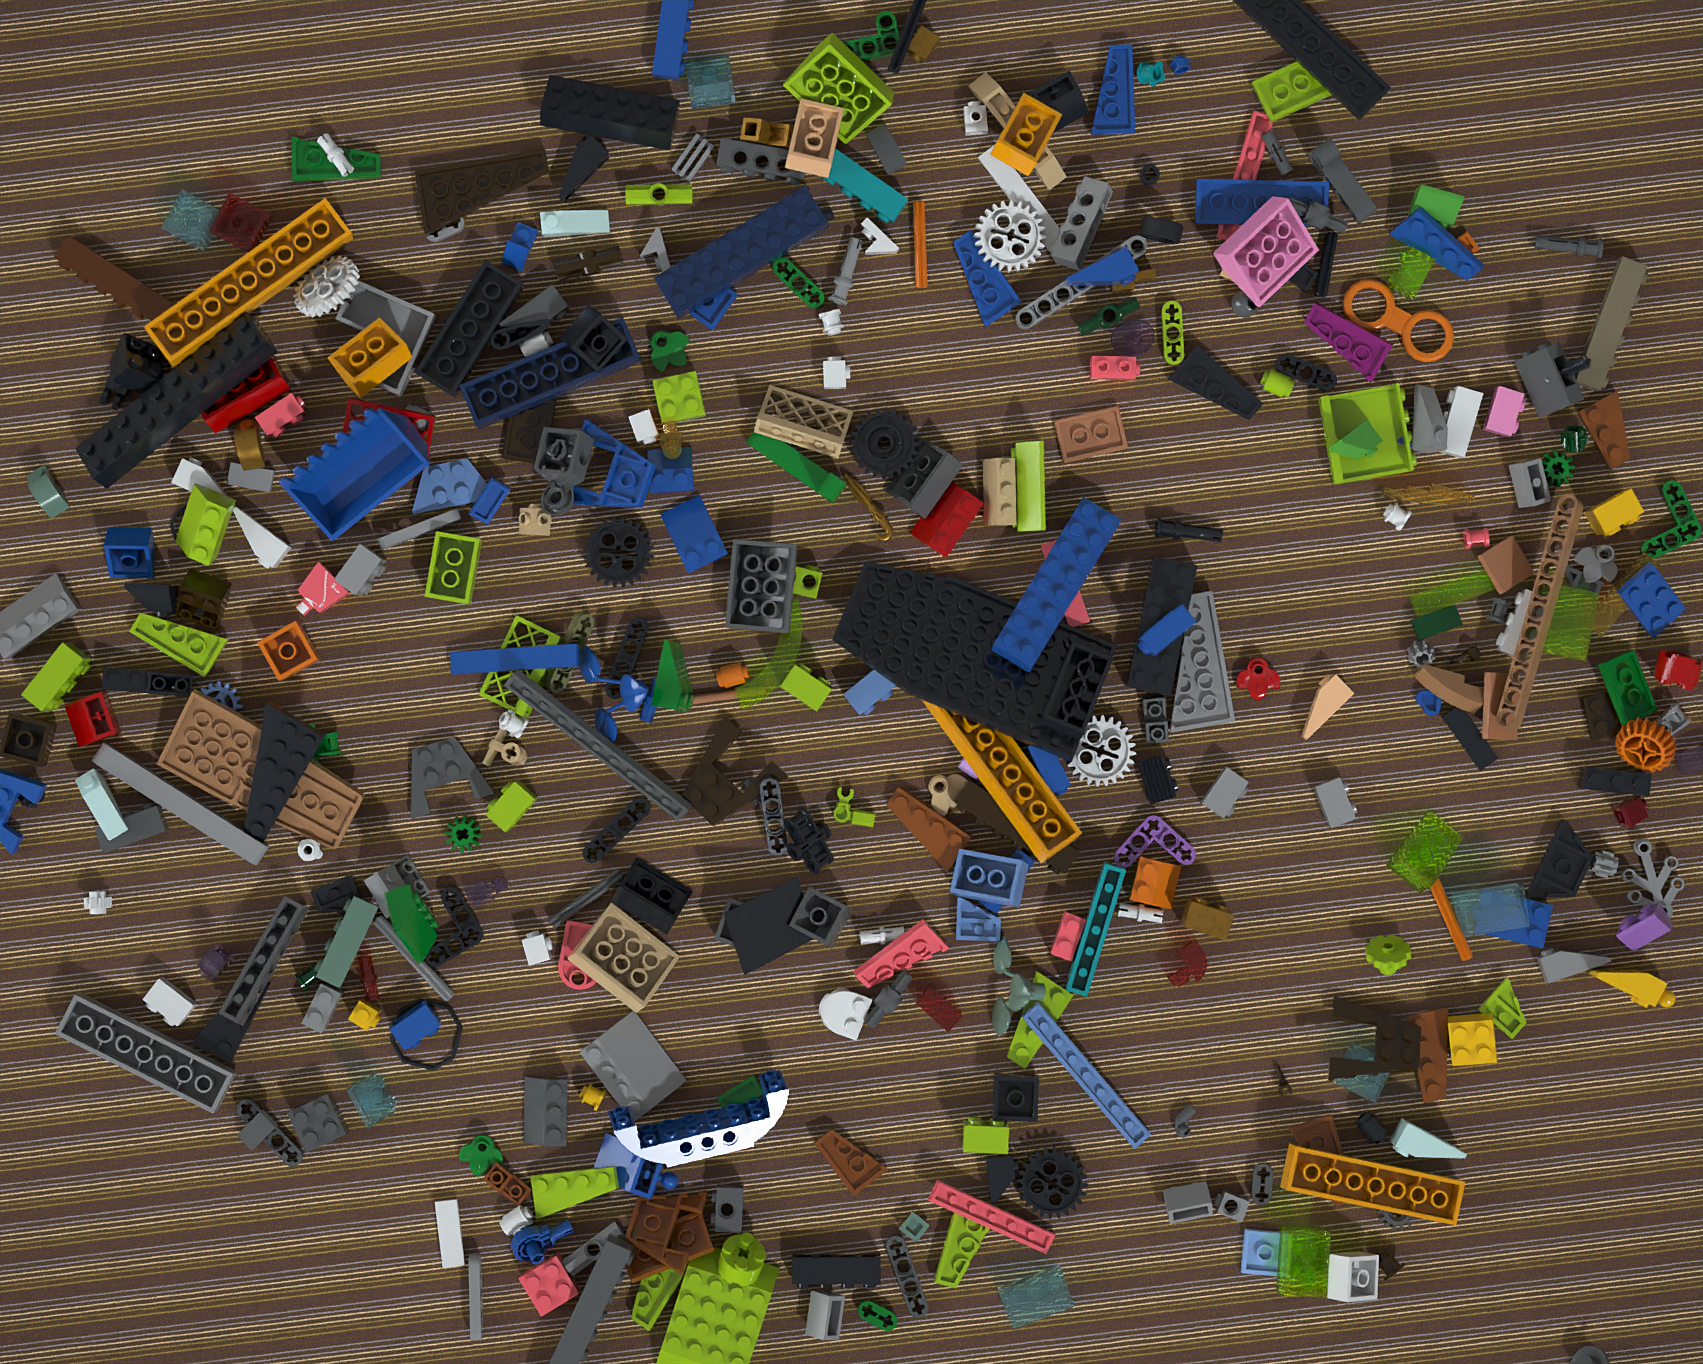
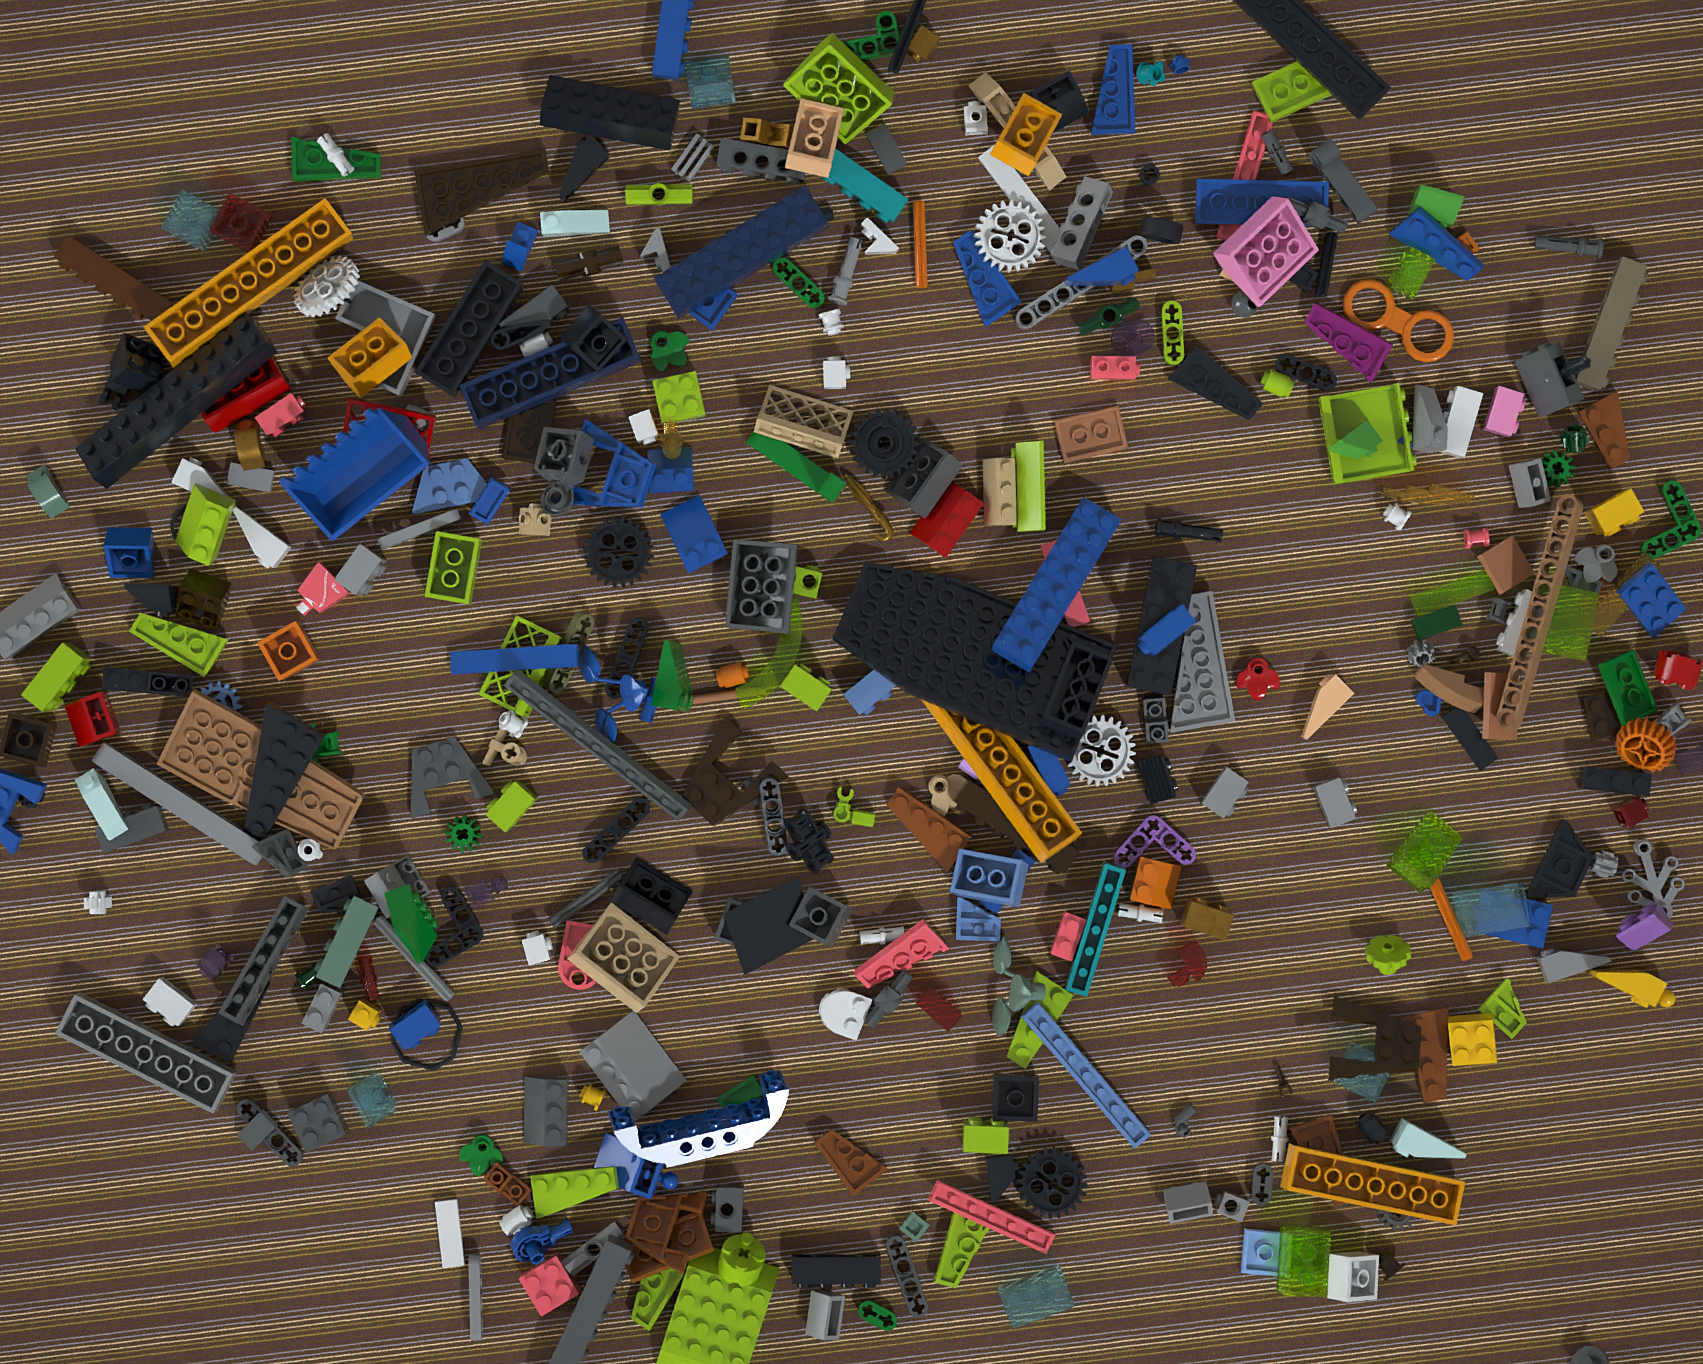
(281, 853): none -> dark grey wing
(1279, 1138): none -> white pin

